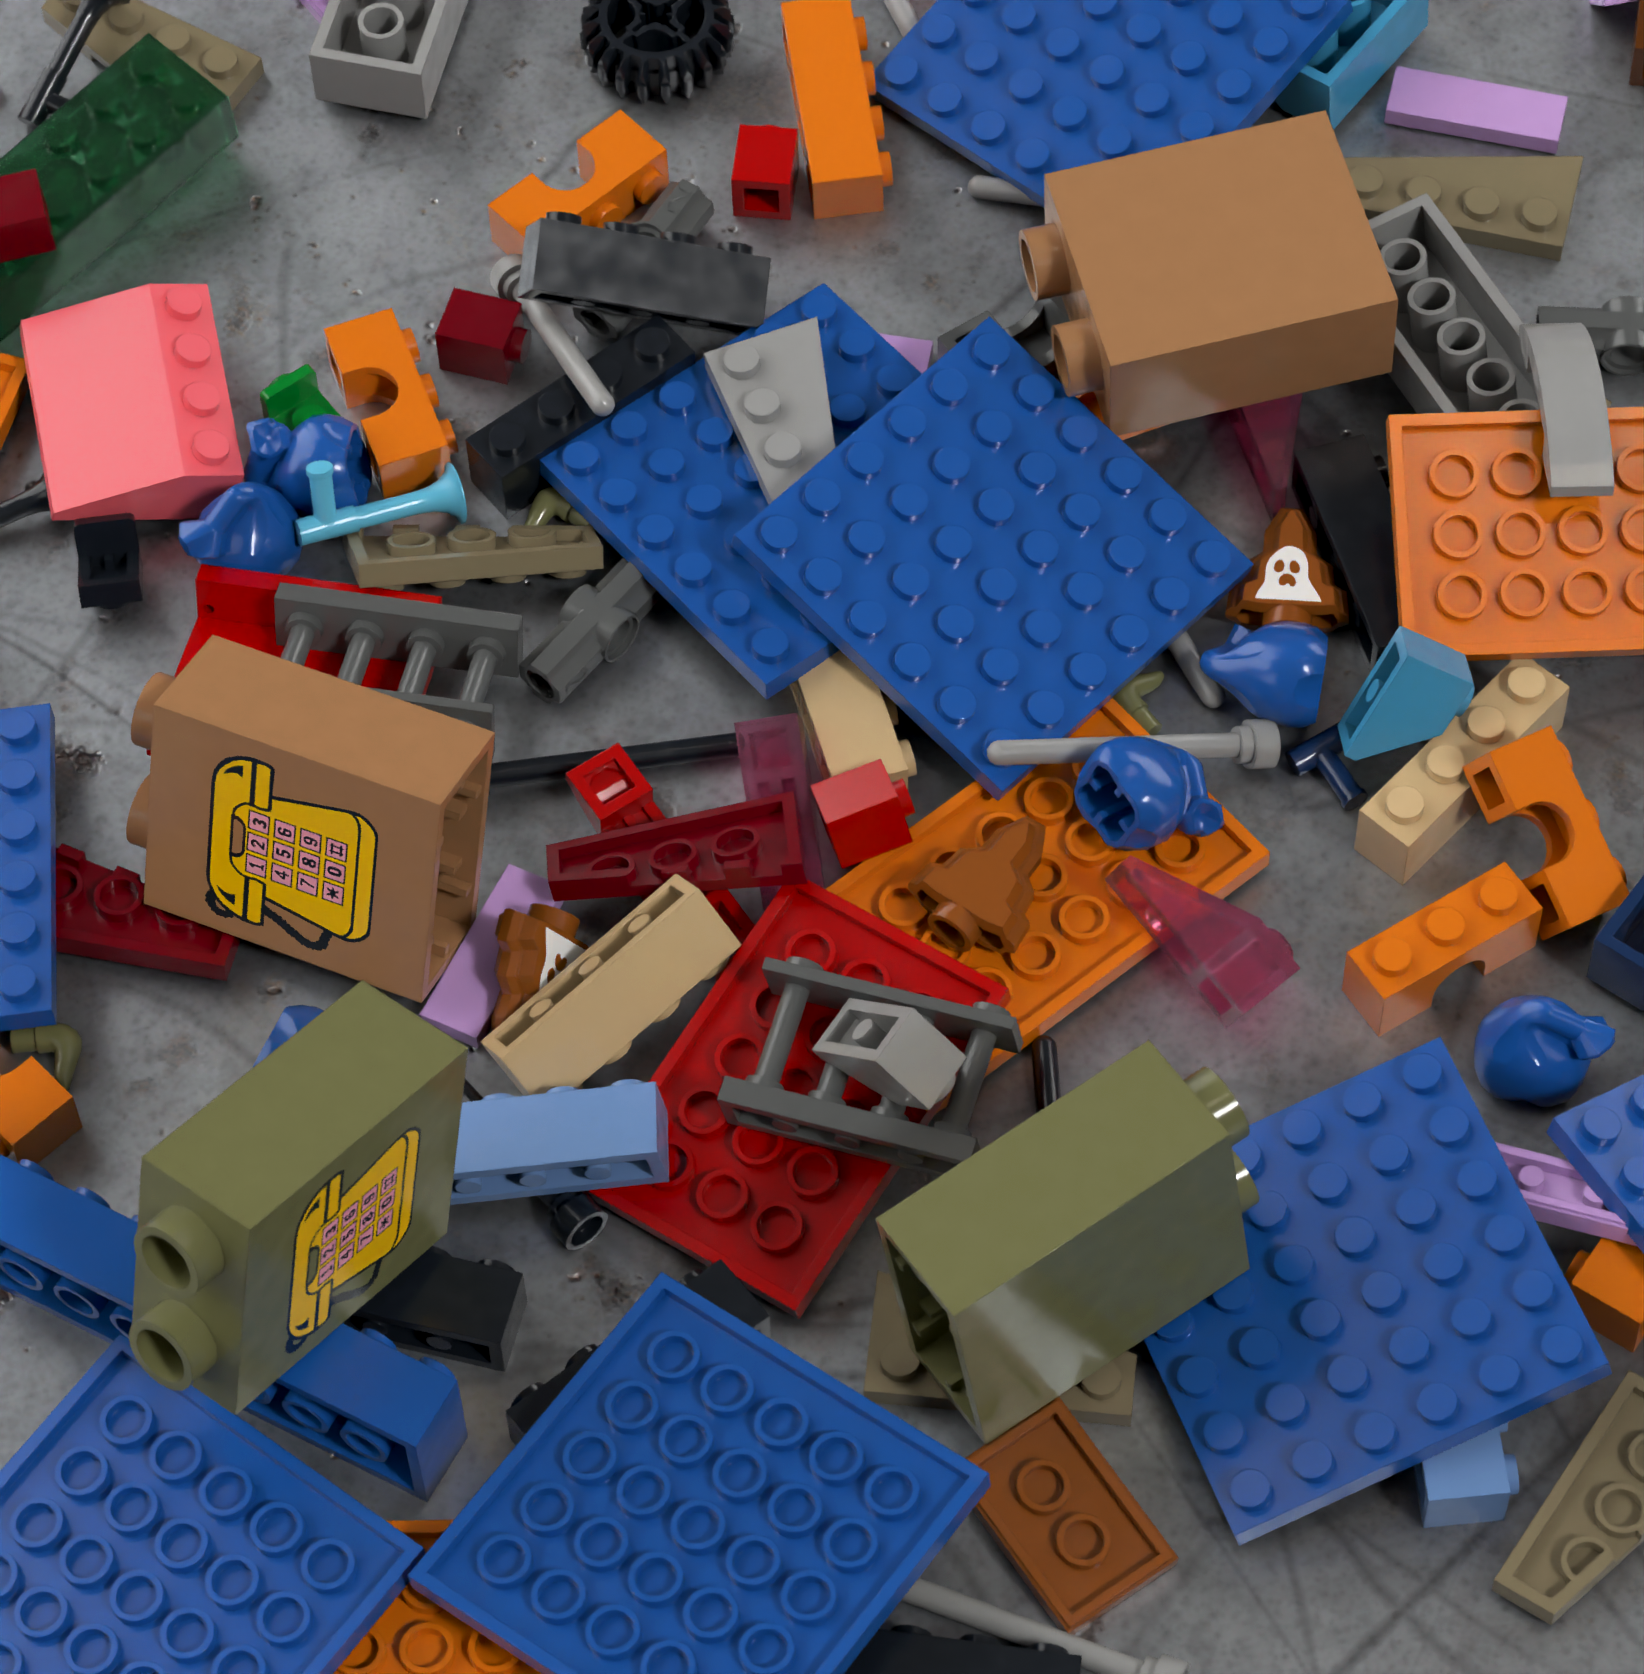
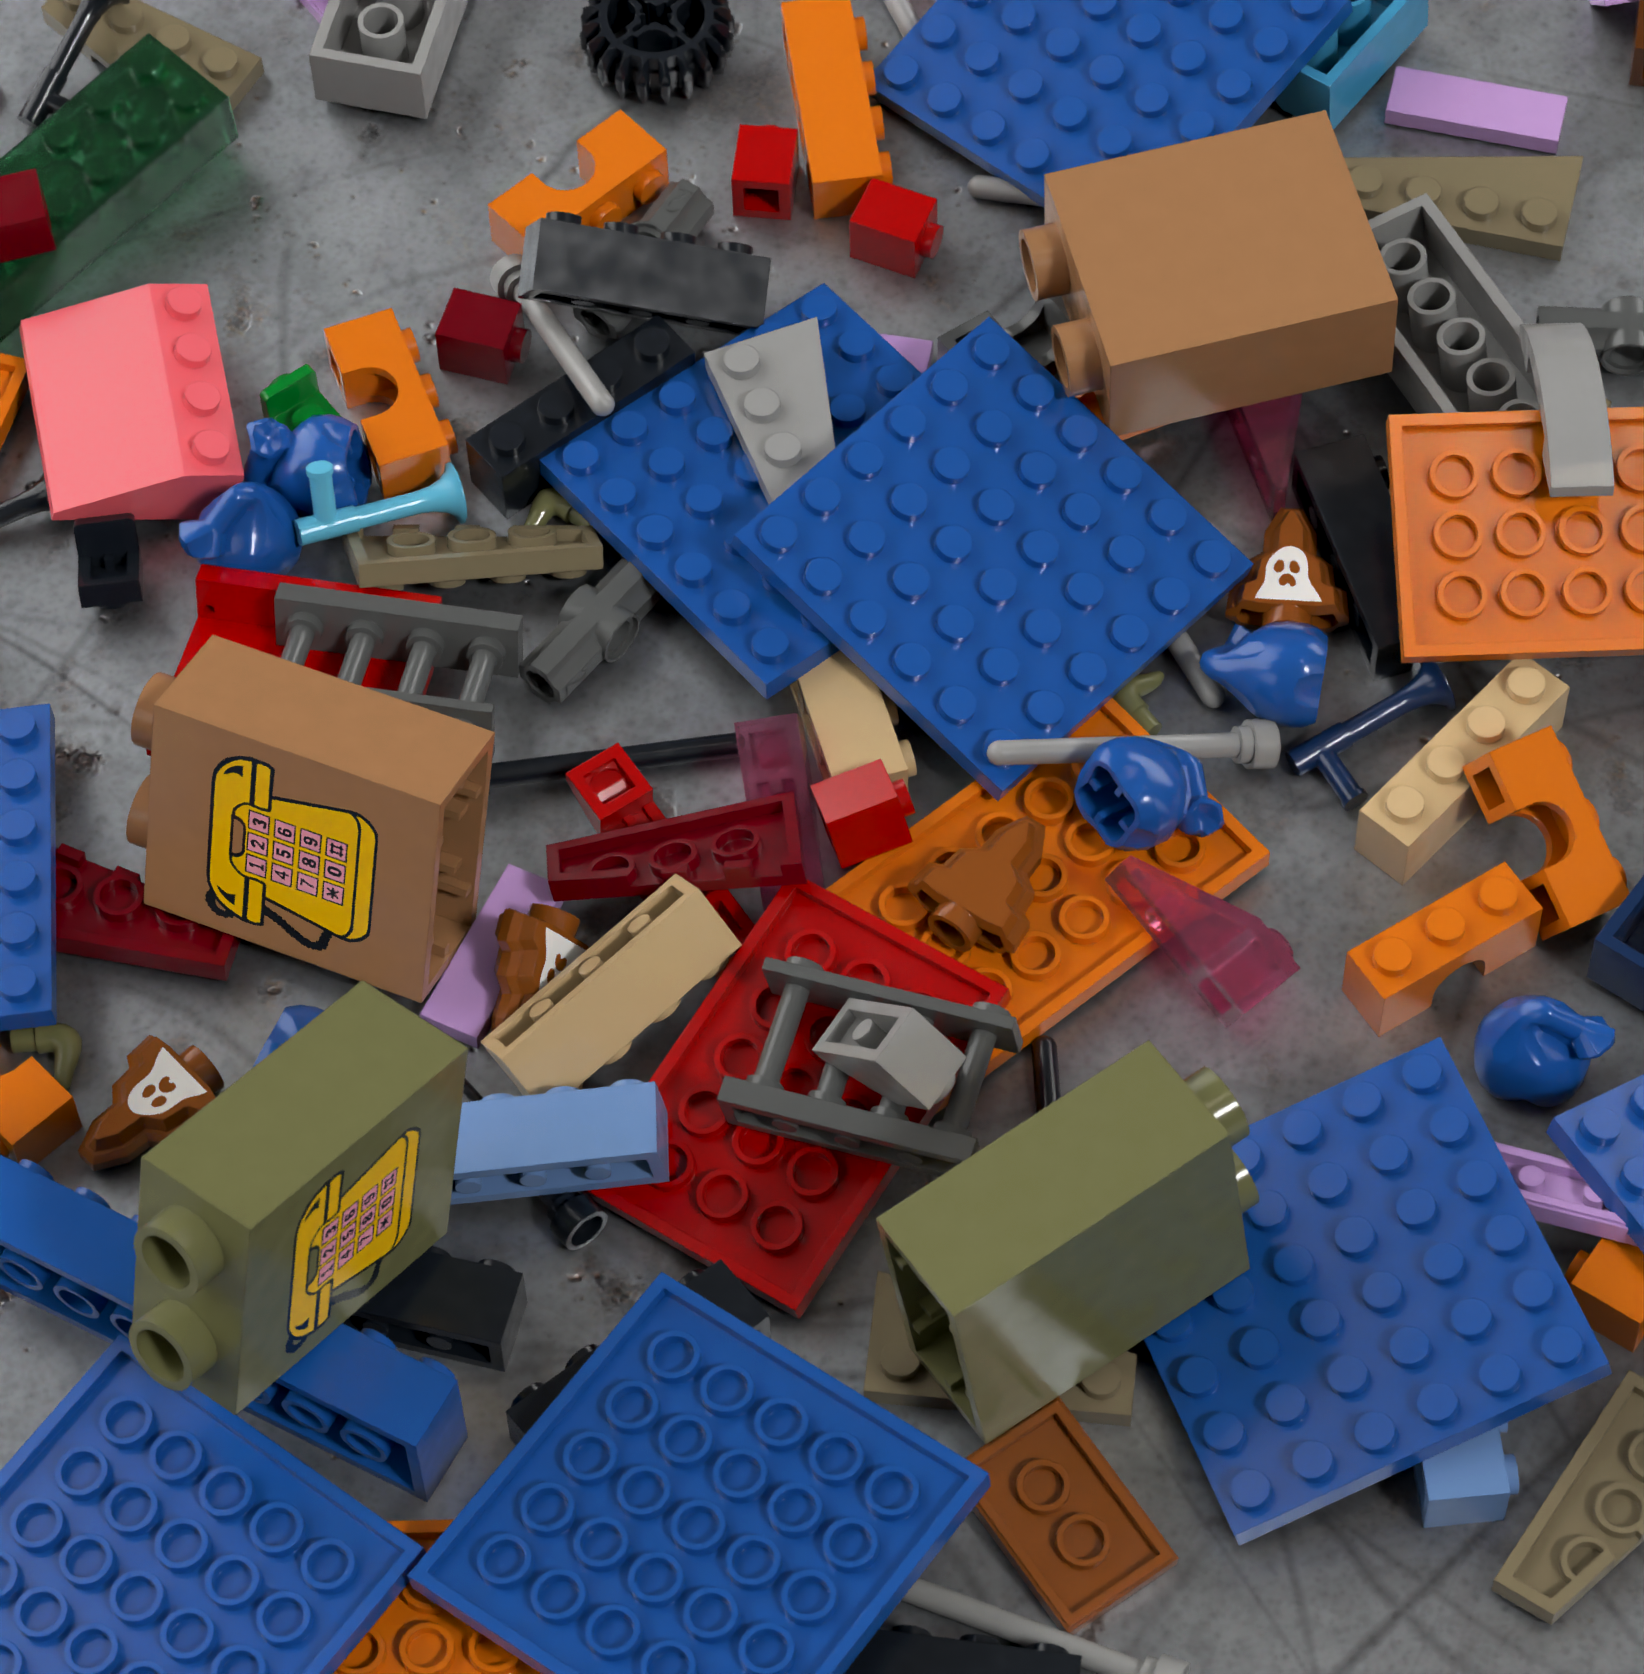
(150, 1102): none -> dark orange rock
(894, 228): none -> red brick
(1406, 696): dark azure slope -> none

